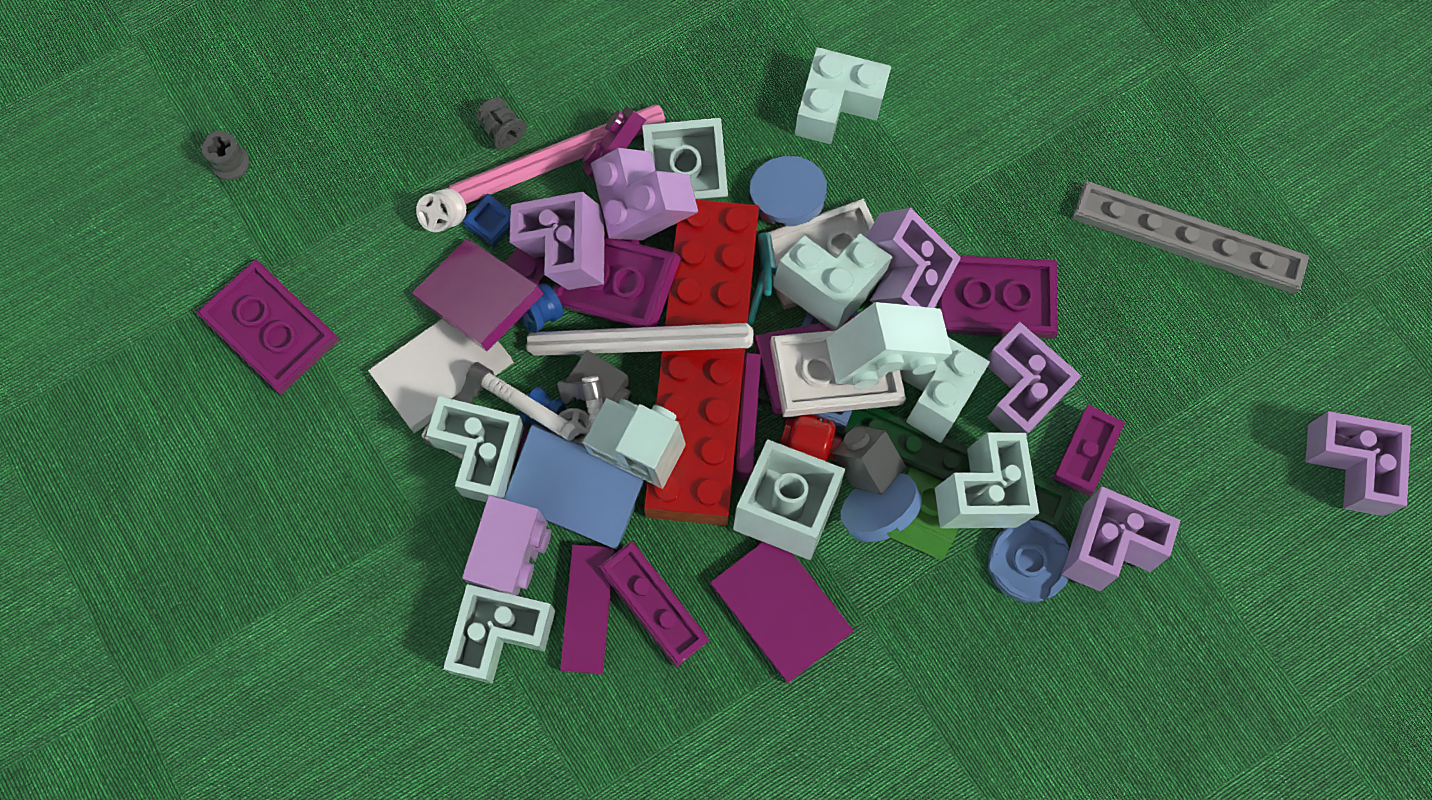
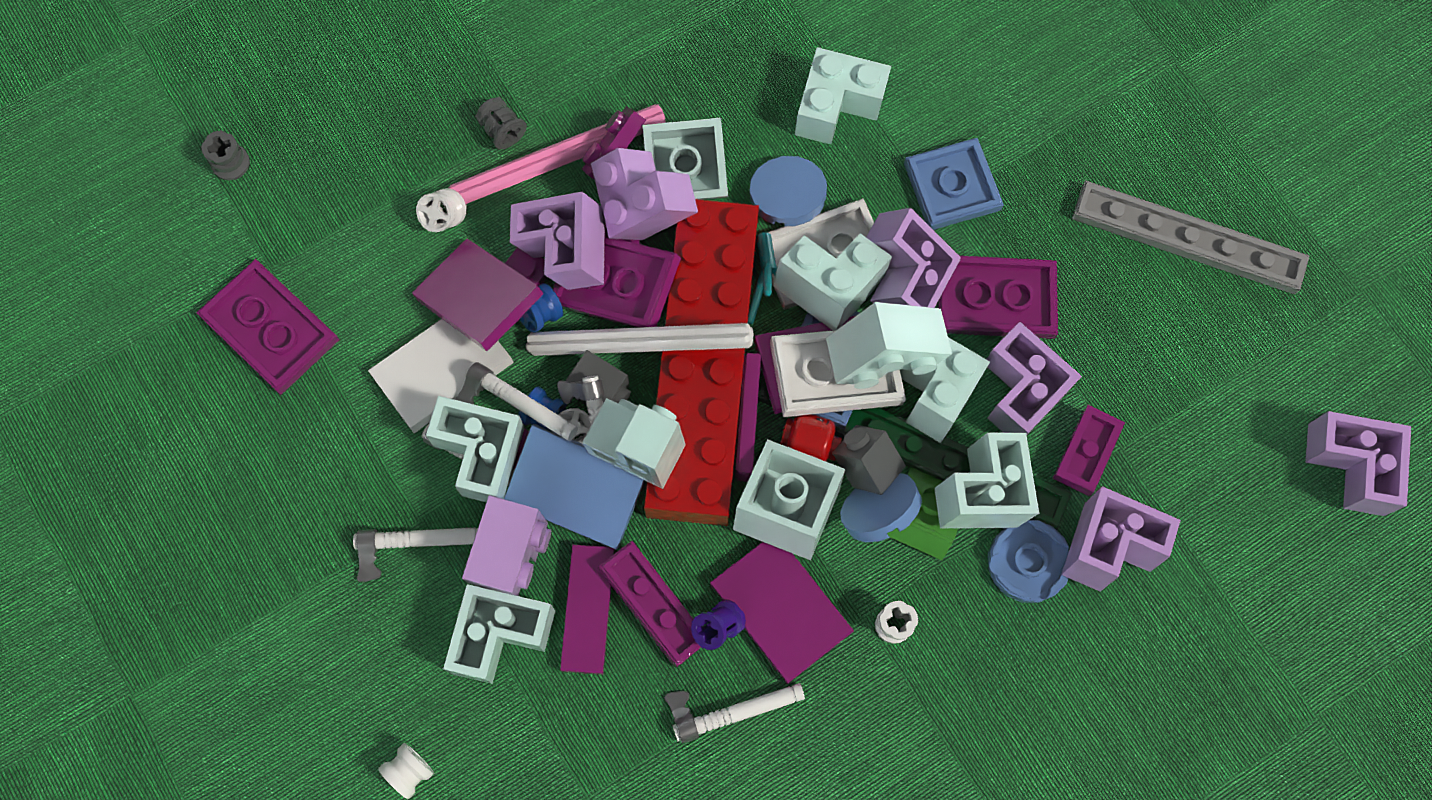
(369, 541): none -> white piece
(406, 771): none -> white wheel
(489, 220): blue tile -> none
(689, 728): none -> white piece
(715, 632): none -> dark purple bush
(900, 610): none -> white bush
(953, 184): none -> medium blue tile

